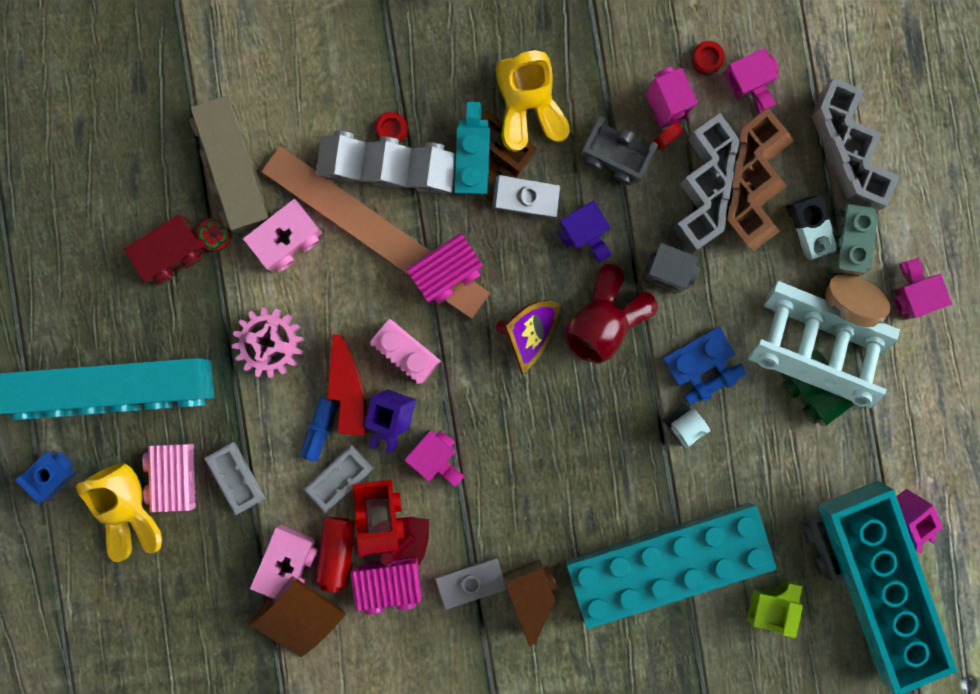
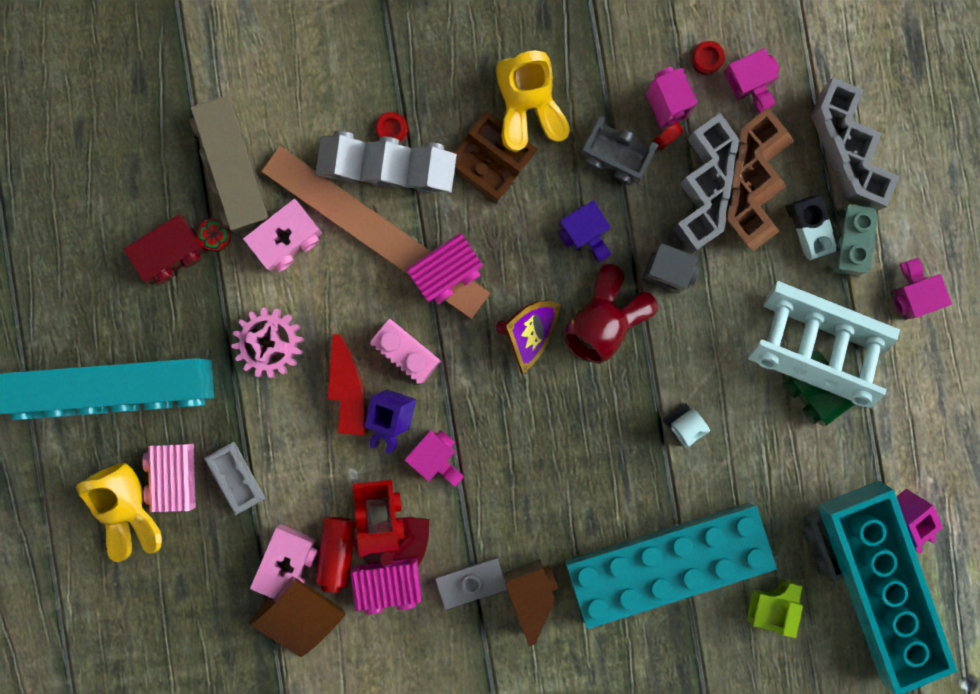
(37, 485): blue brick -> none
(318, 429): blue axle -> none
(338, 479): light grey plate -> none
(472, 152): teal hinge -> none
(526, 196): plate -> none
(700, 356): blue plate -> none
(857, 300): medium nougat tile -> none

